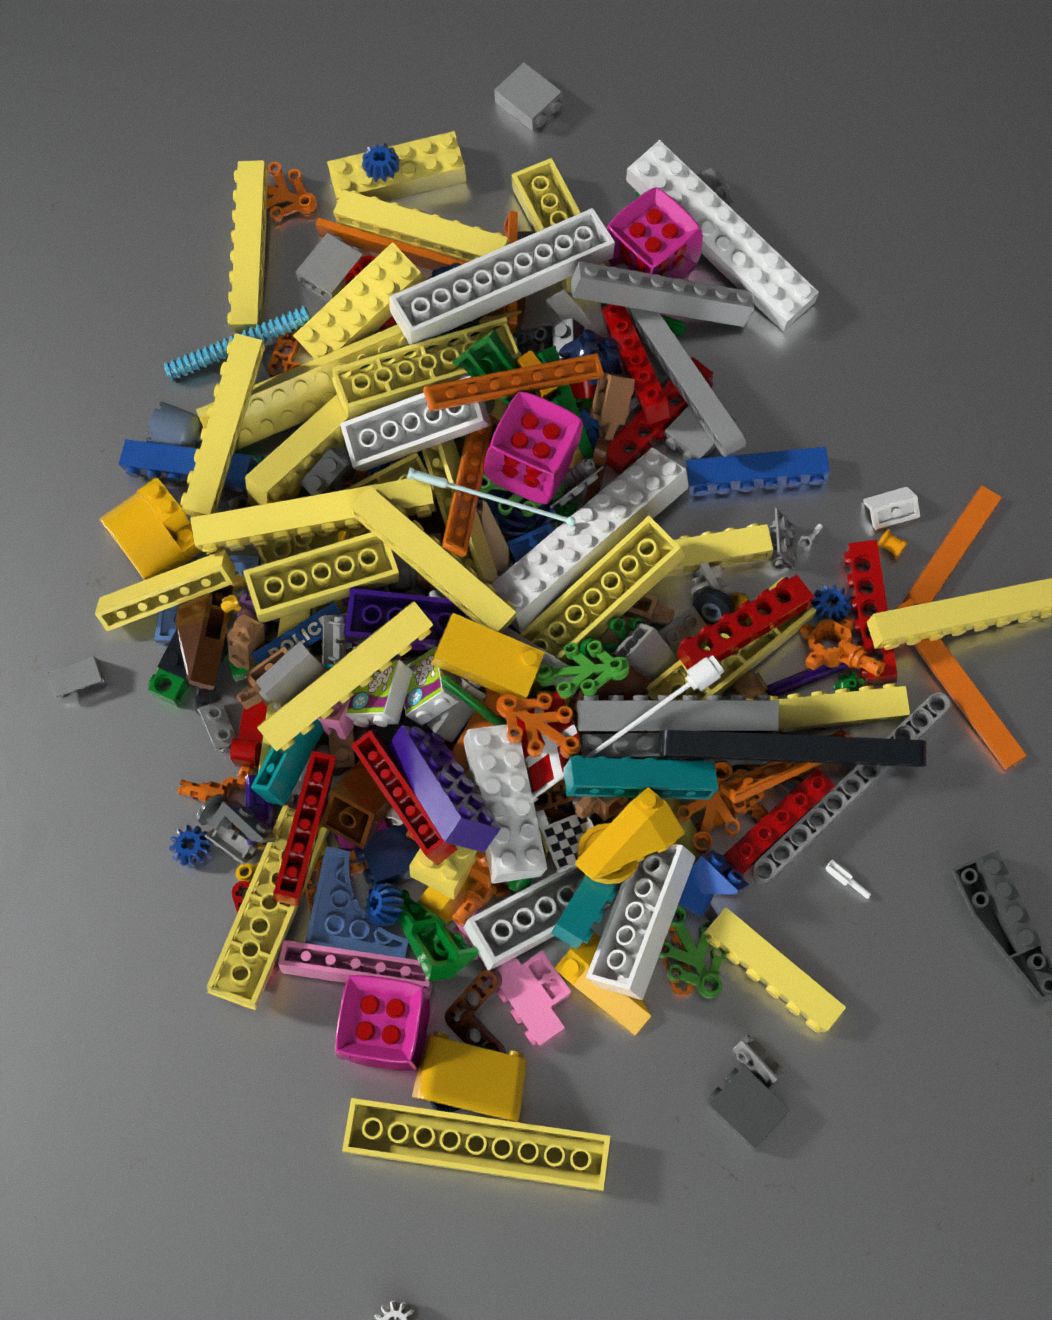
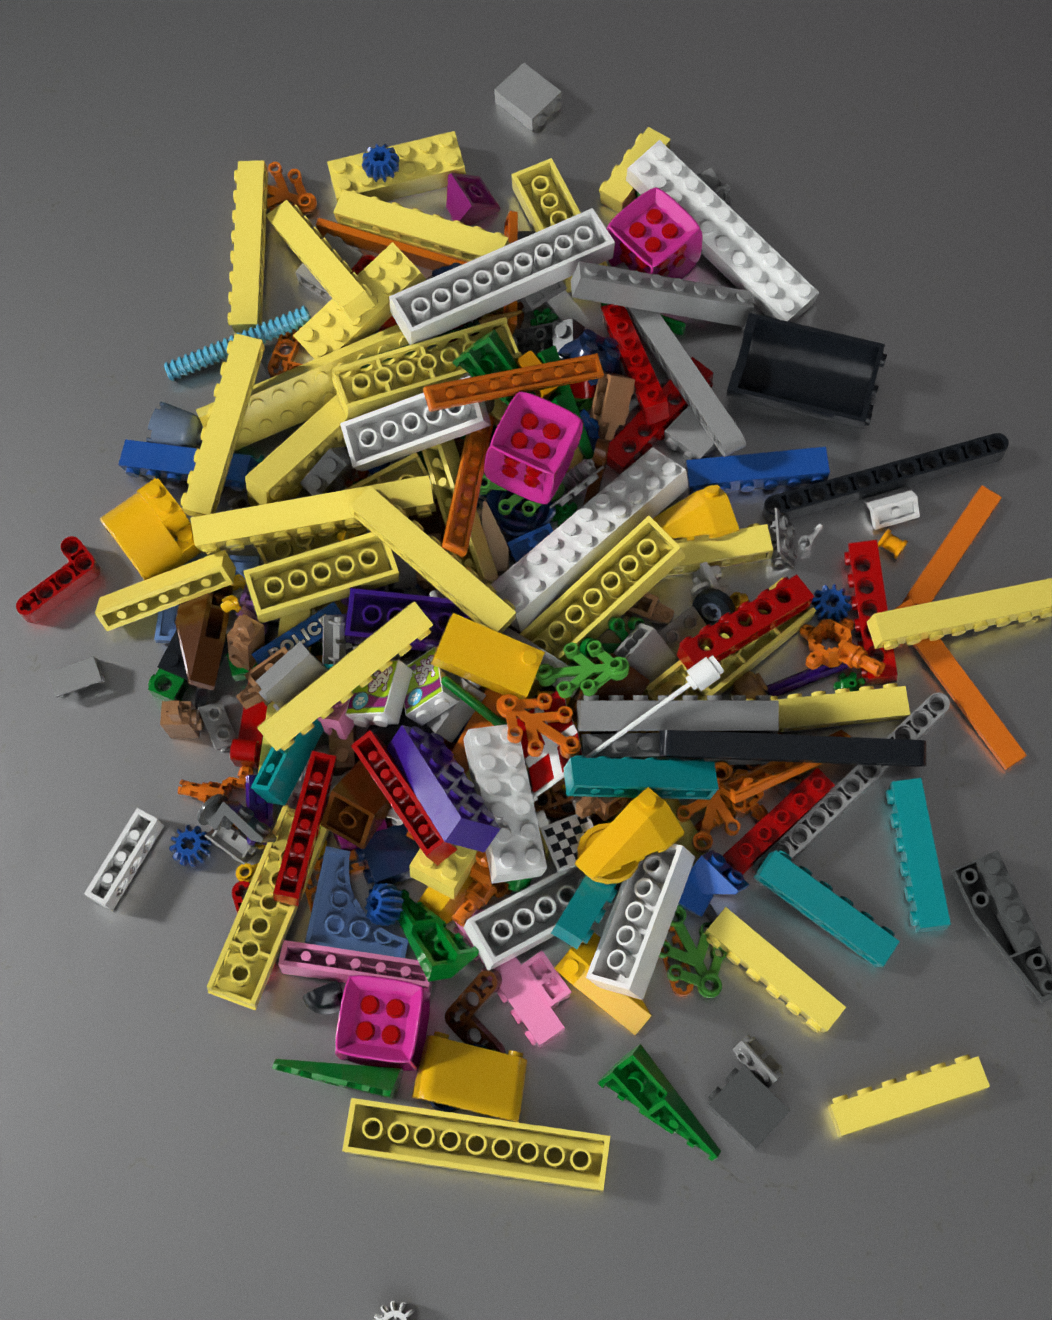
(55, 582): none -> red beam
(124, 859): none -> white brick
(181, 719): none -> medium nougat hinge
(321, 260): none -> light yellow brick
(325, 998): none -> black brick
(369, 1079): none -> green wedge
(443, 483): light aqua piece -> none
(469, 199): none -> magenta slope
(540, 297): none -> light grey hinge
(544, 317): none -> green plant
(617, 192): none -> light yellow brick
(645, 1086): none -> green wedge
(699, 514): none -> yellow wedge
(807, 370): none -> black cylinder
(826, 908): none -> teal brick
(845, 876): white axle -> none
(893, 471): none -> black beam
(907, 1096): none -> light yellow brick
(918, 855): none -> teal brick

